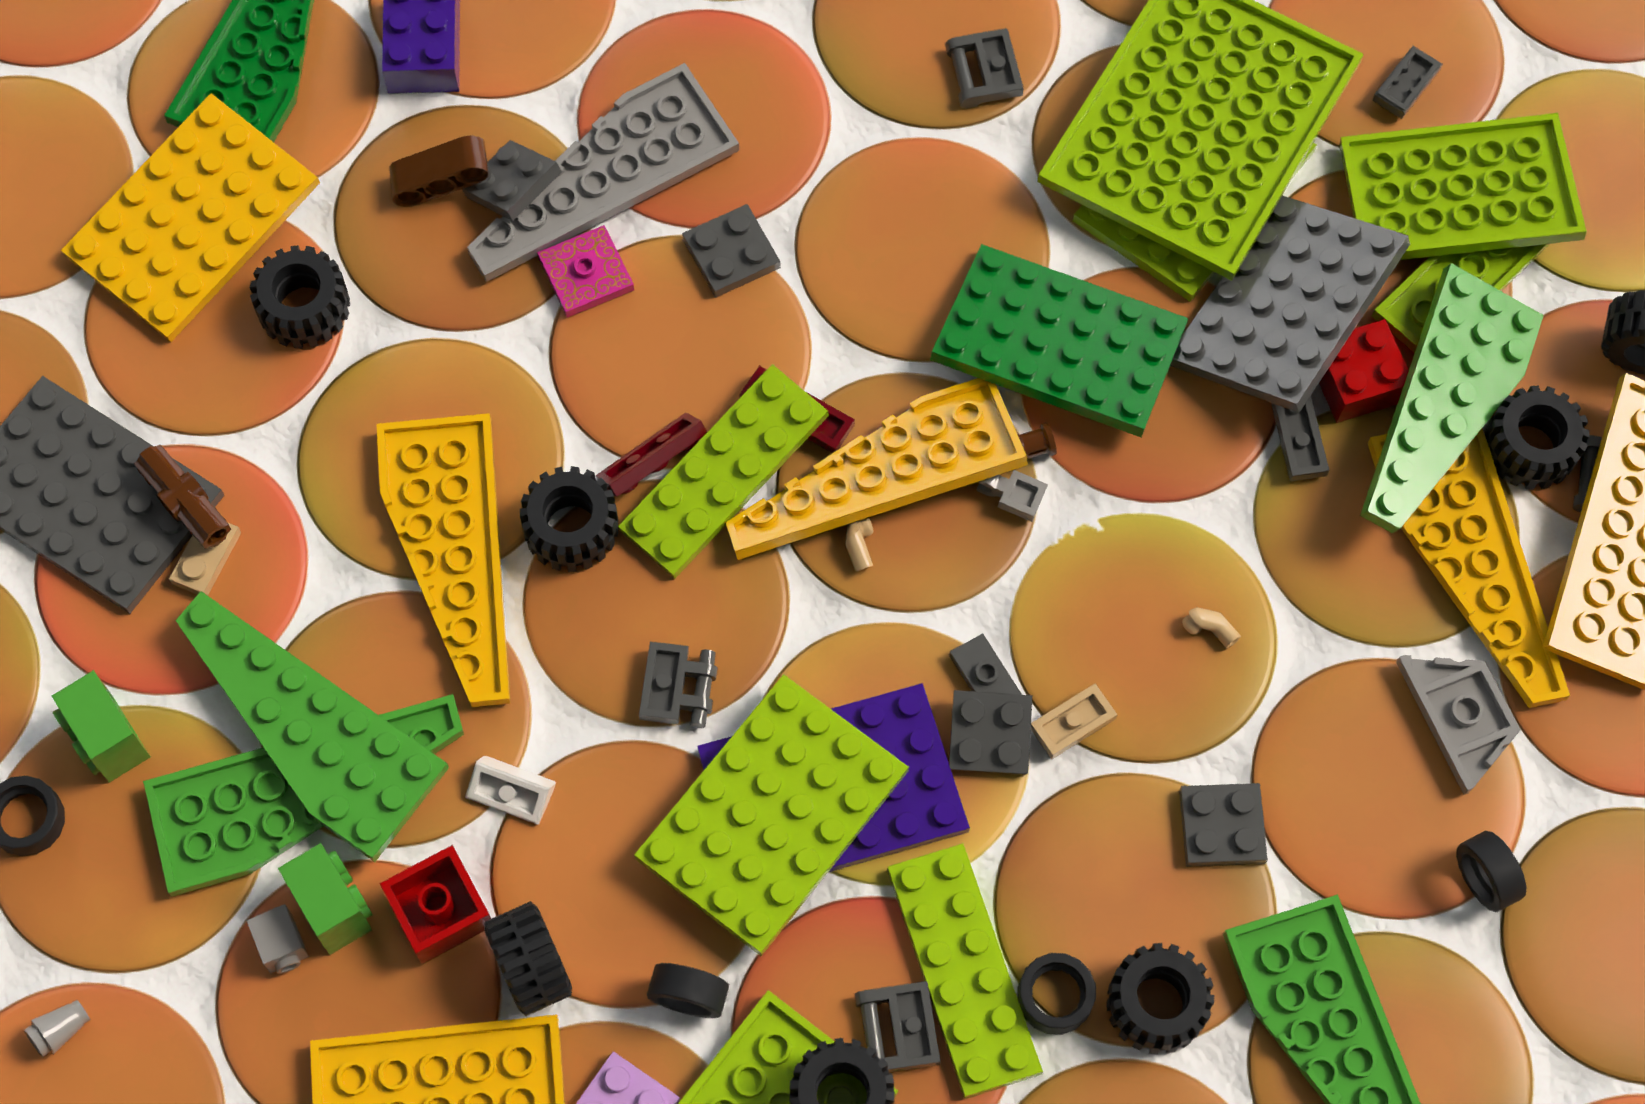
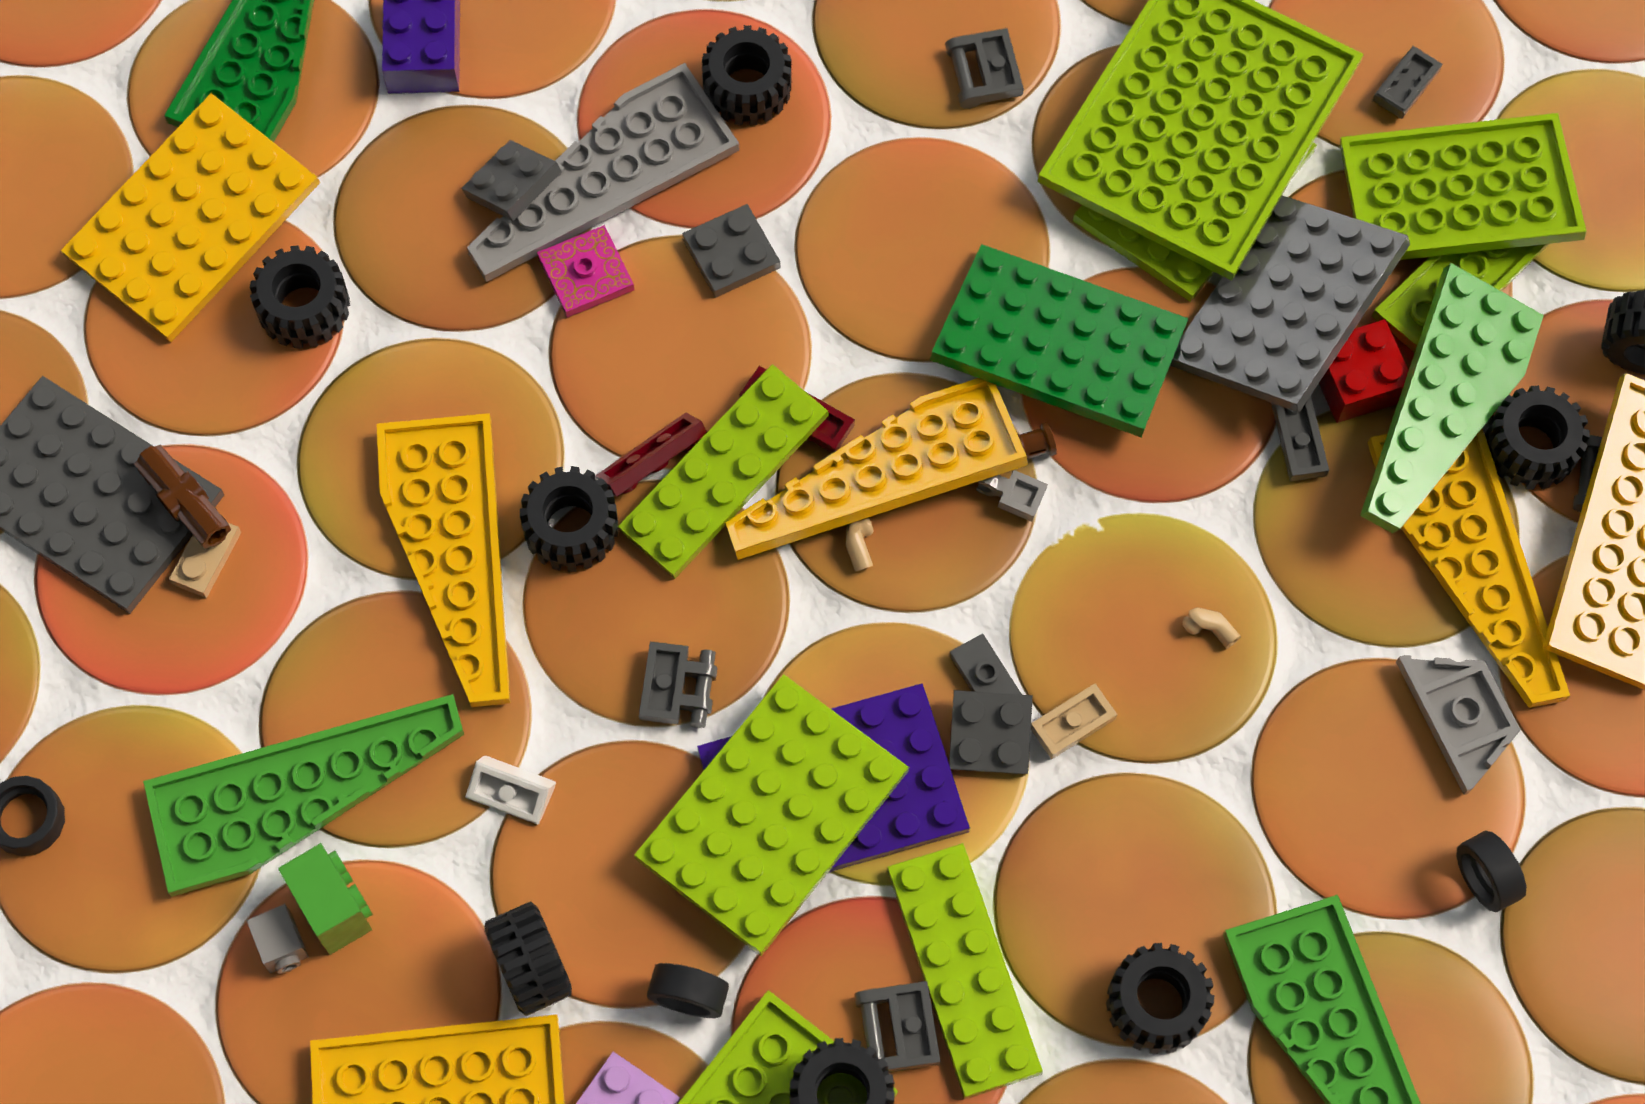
(55, 1028): light grey cone -> none
(98, 727): bright green brick -> none
(334, 752): bright green wing -> none
(436, 904): red brick -> none
(438, 171): reddish brown beam -> none
(747, 51): none -> black tyre
(1071, 966): black tyre -> none
(1223, 825): dark grey plate -> none

